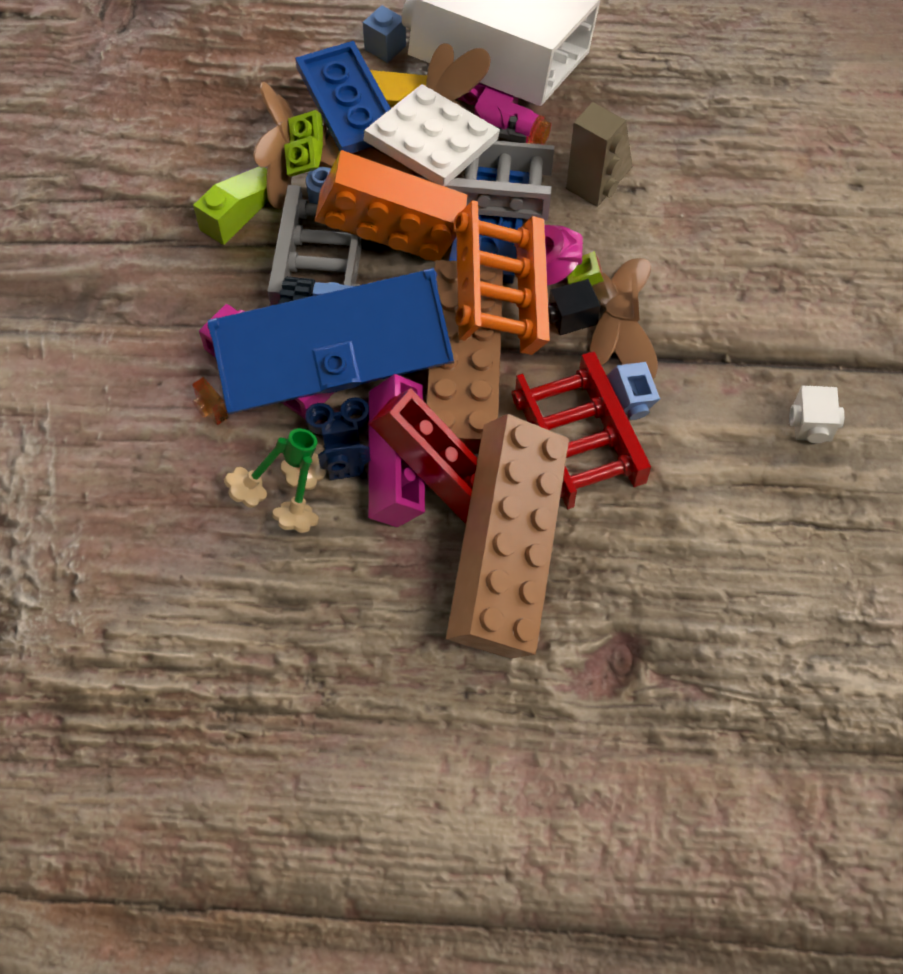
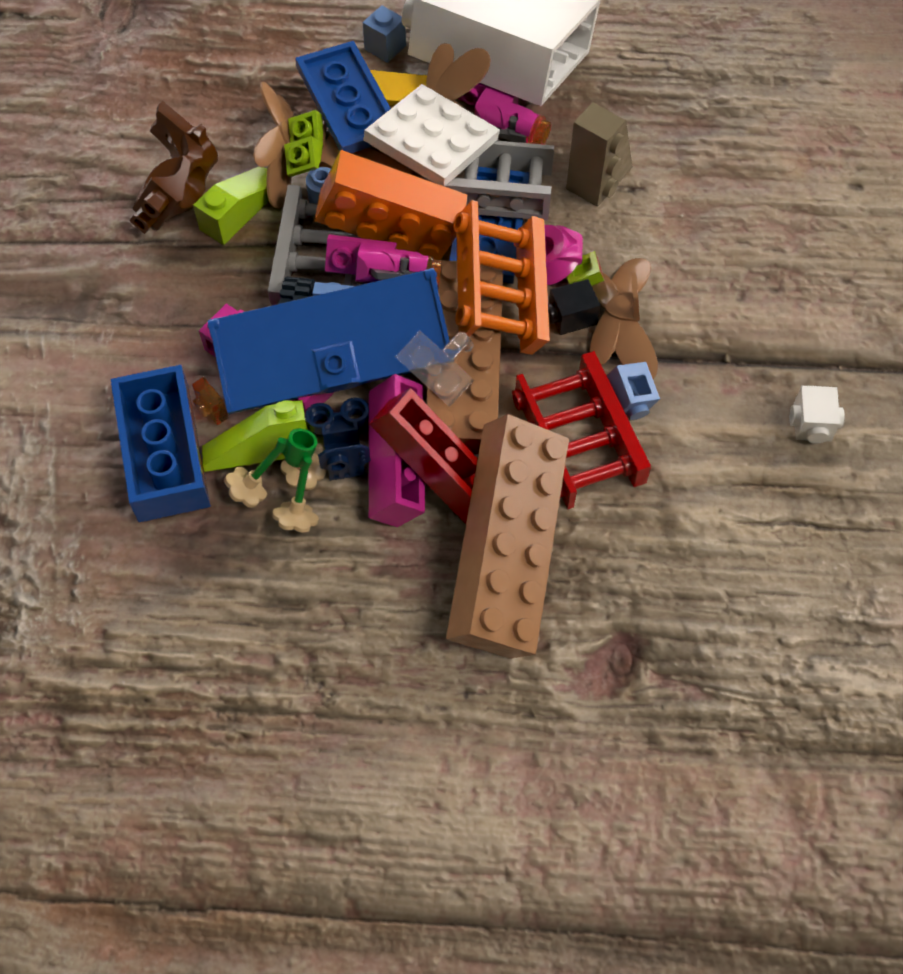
(159, 443): none -> blue brick
(176, 181): none -> reddish brown hips
(254, 437): none -> lime slope
(374, 259): none -> dark pink plate
(436, 366): none -> clear plate

